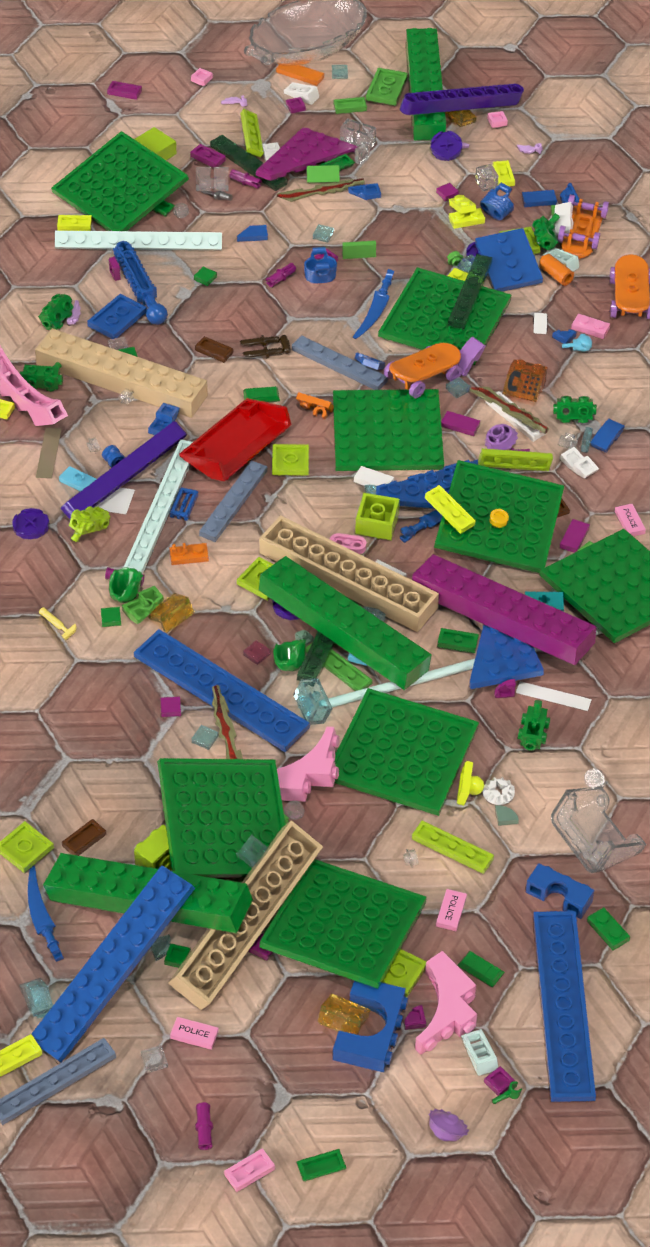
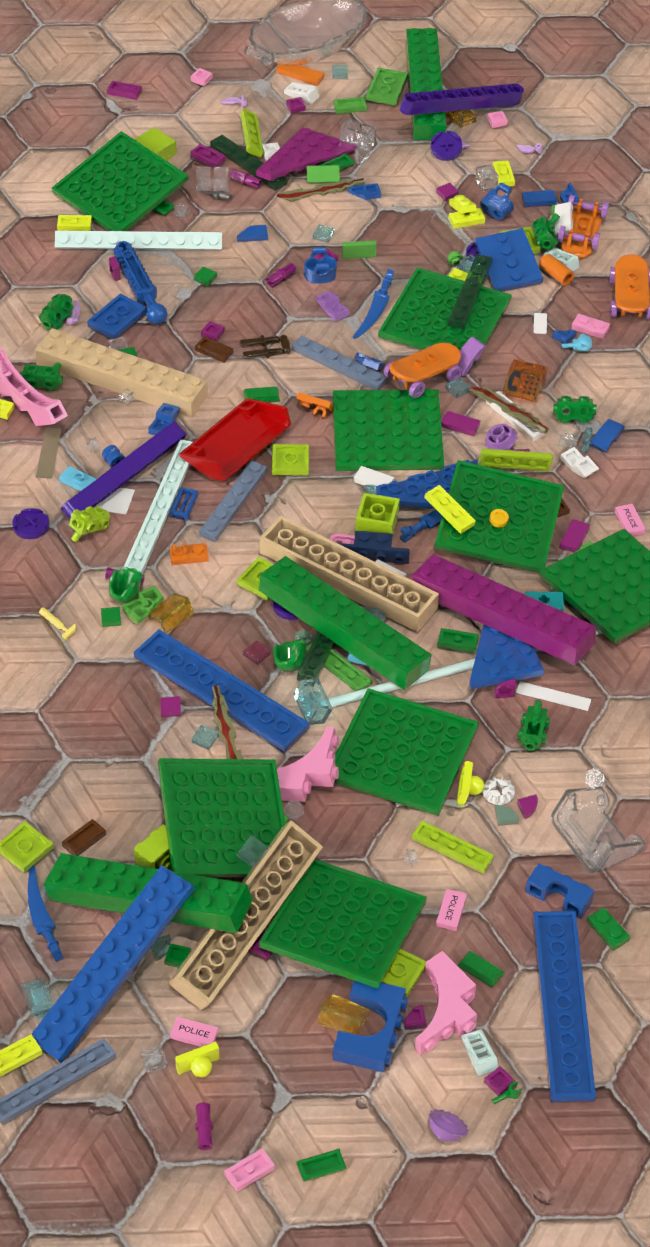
(198, 1060): none -> neon yellow tile
(213, 331): none -> magenta plate
(331, 305): none -> medium lavender slope
(378, 546): none -> dark blue bracket
(528, 805): none -> magenta tile

